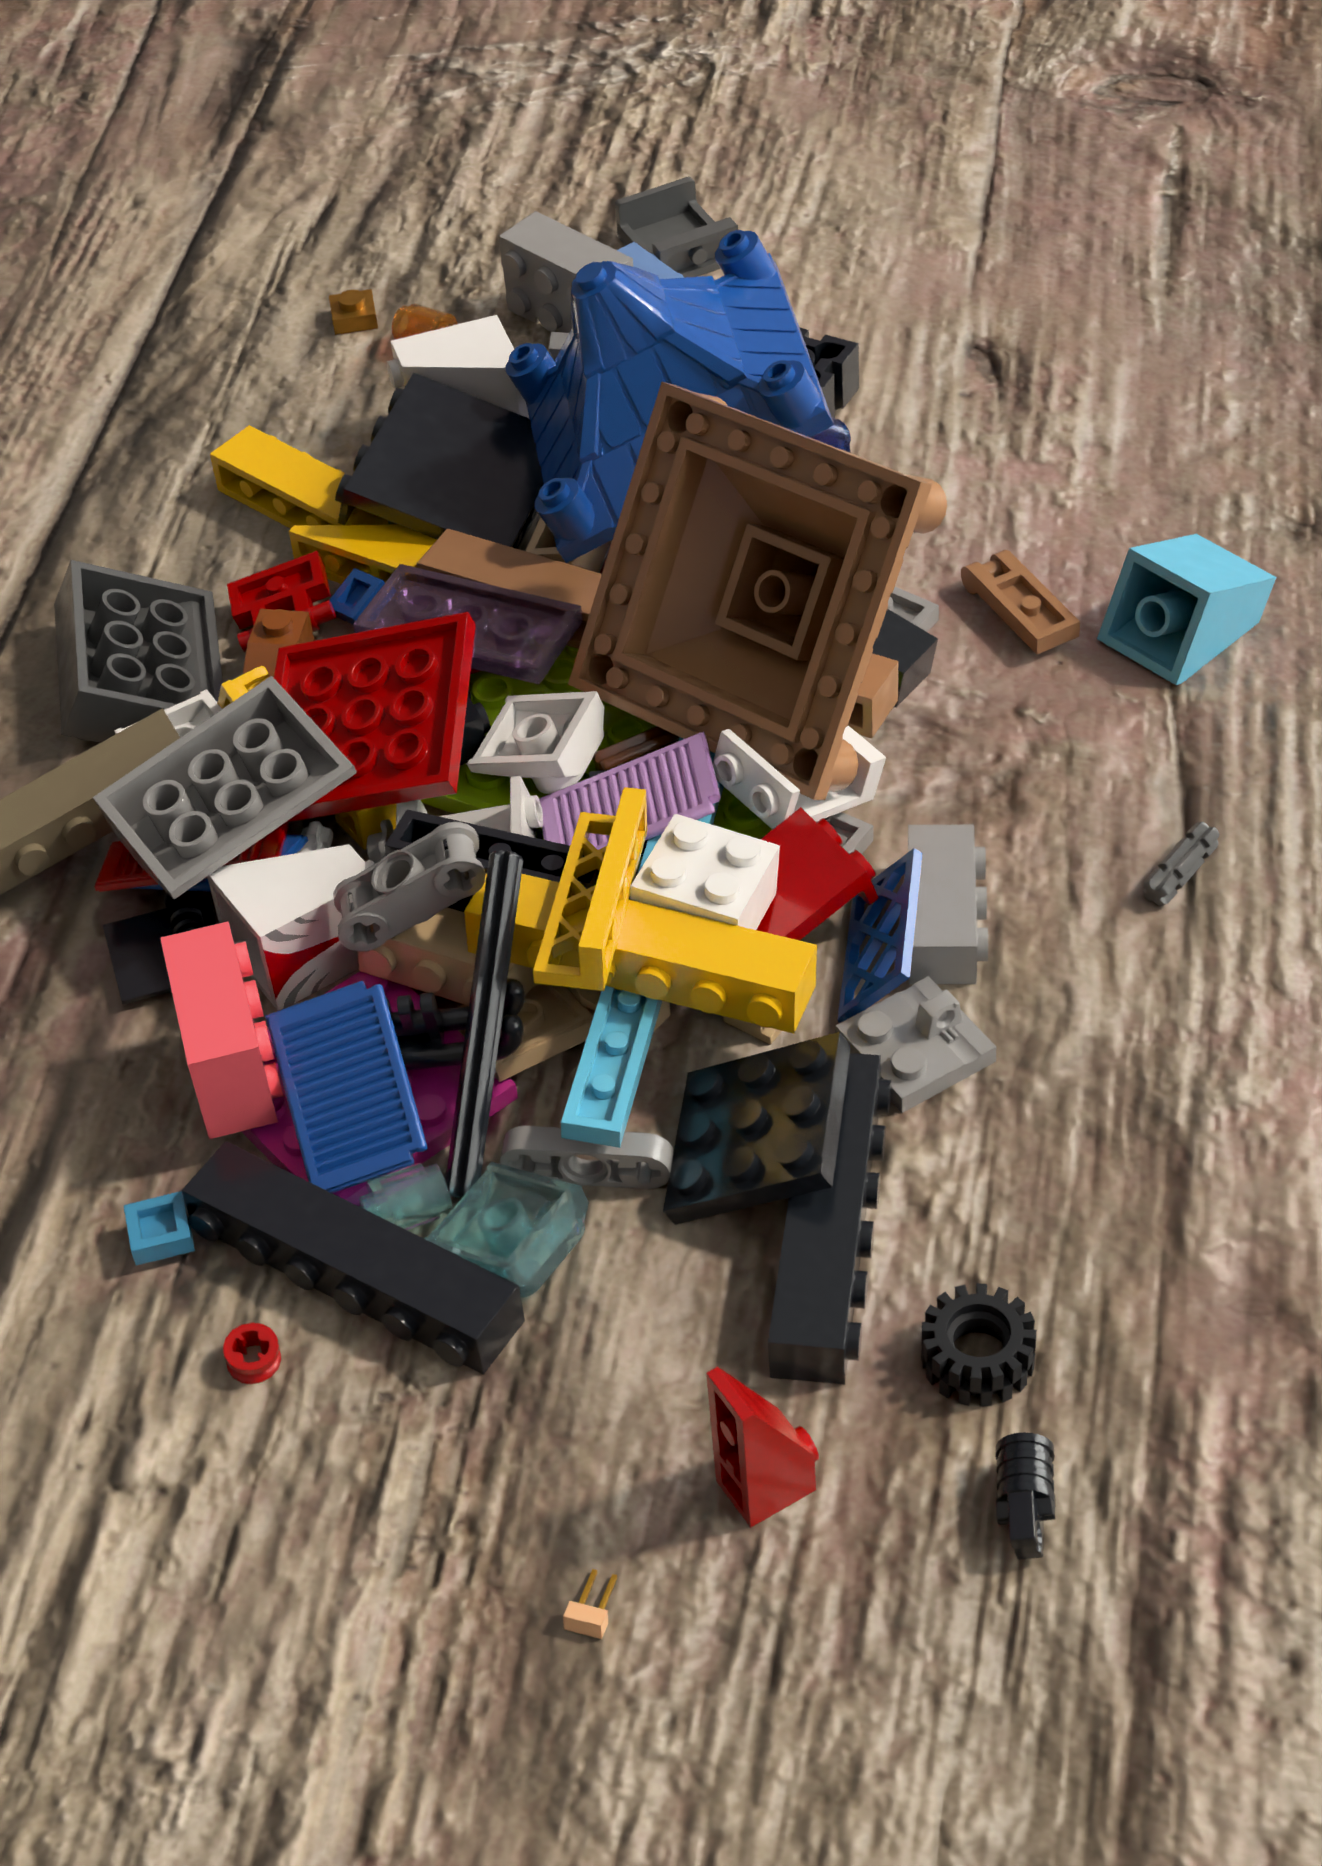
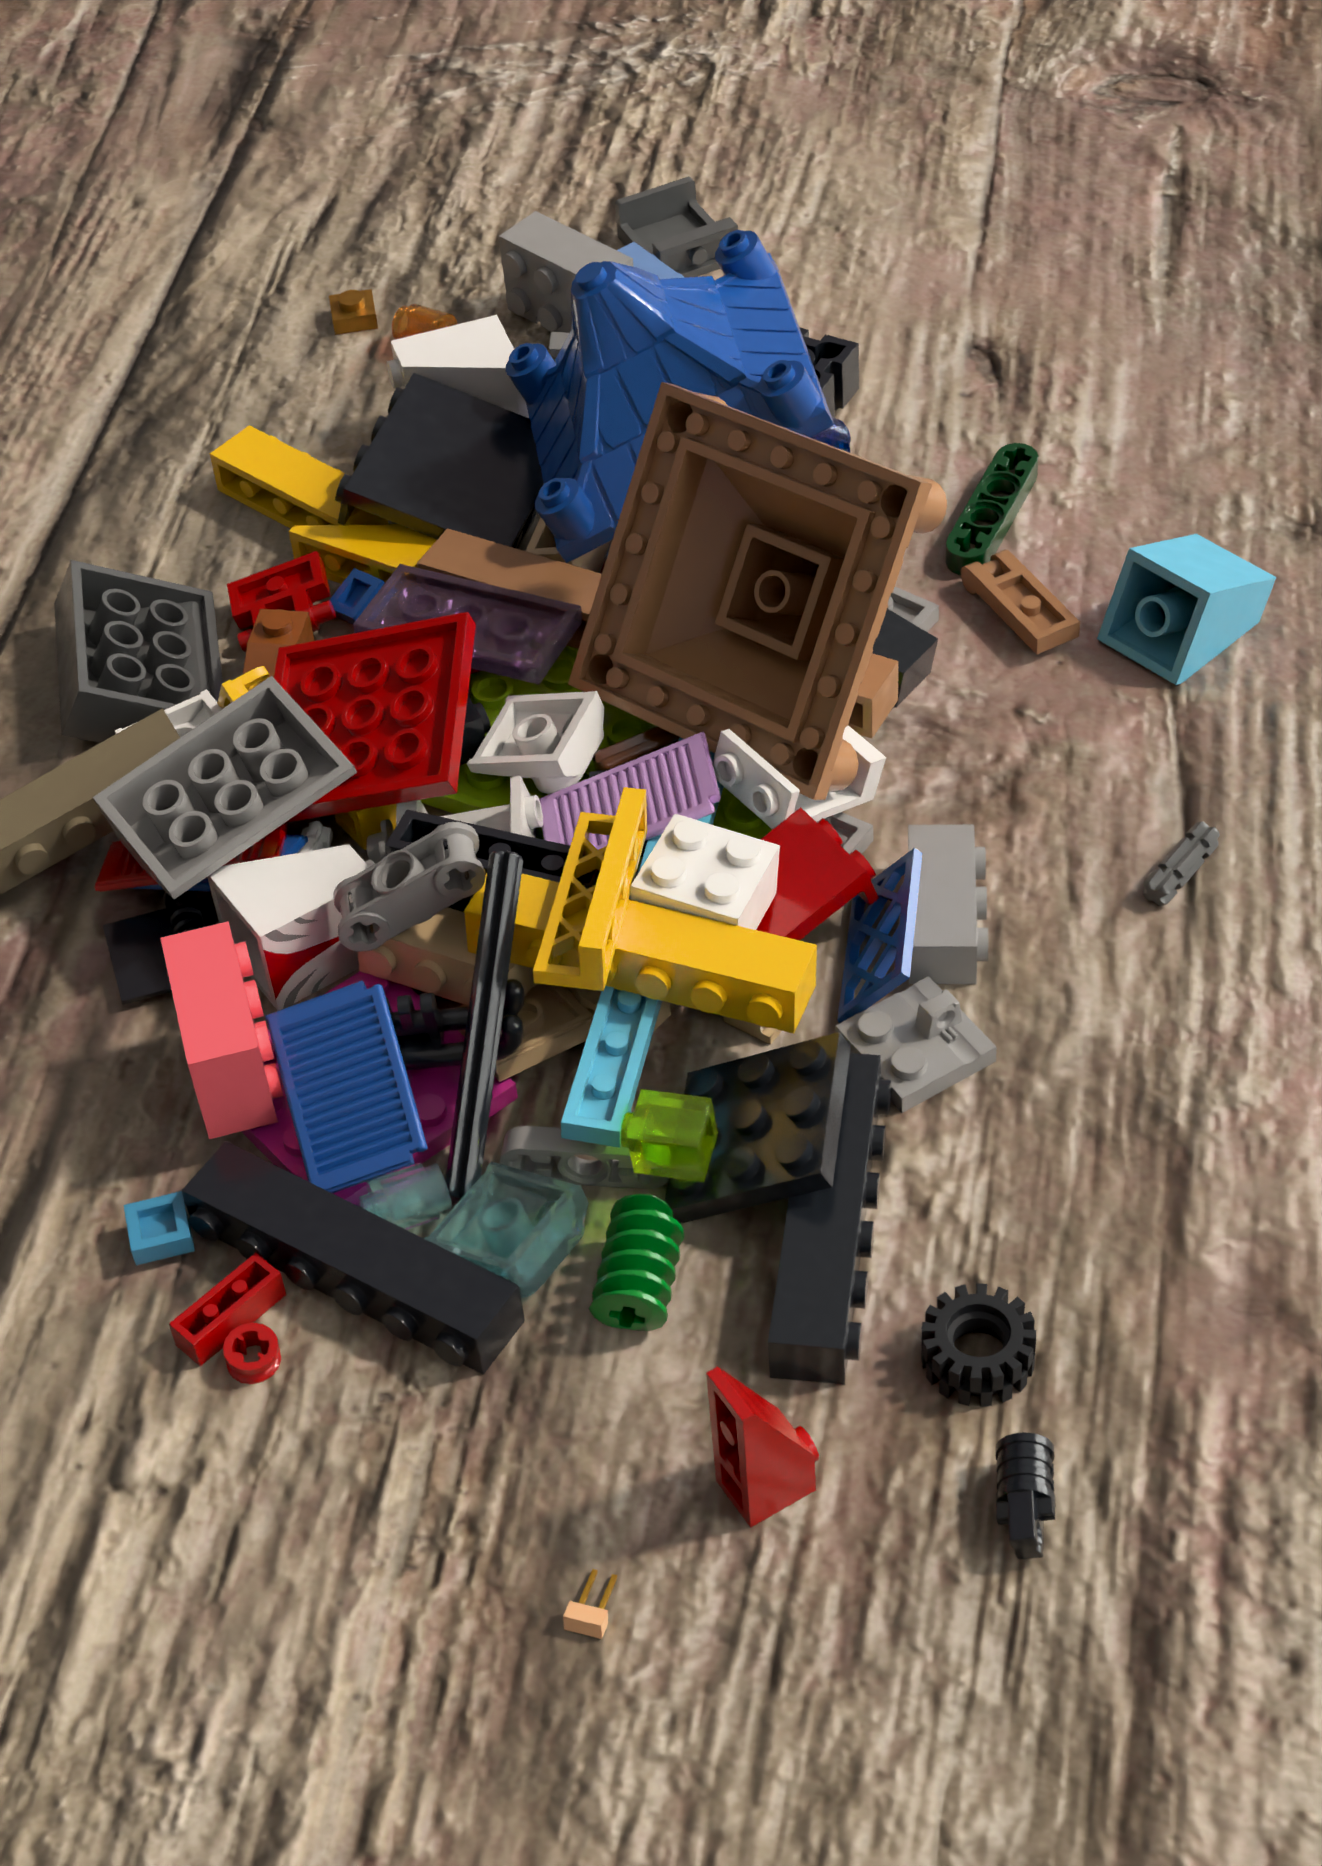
(232, 1302): none -> red piece
(637, 1264): none -> green piece
(670, 1135): none -> clear neon green brick
(992, 508): none -> dark green beam

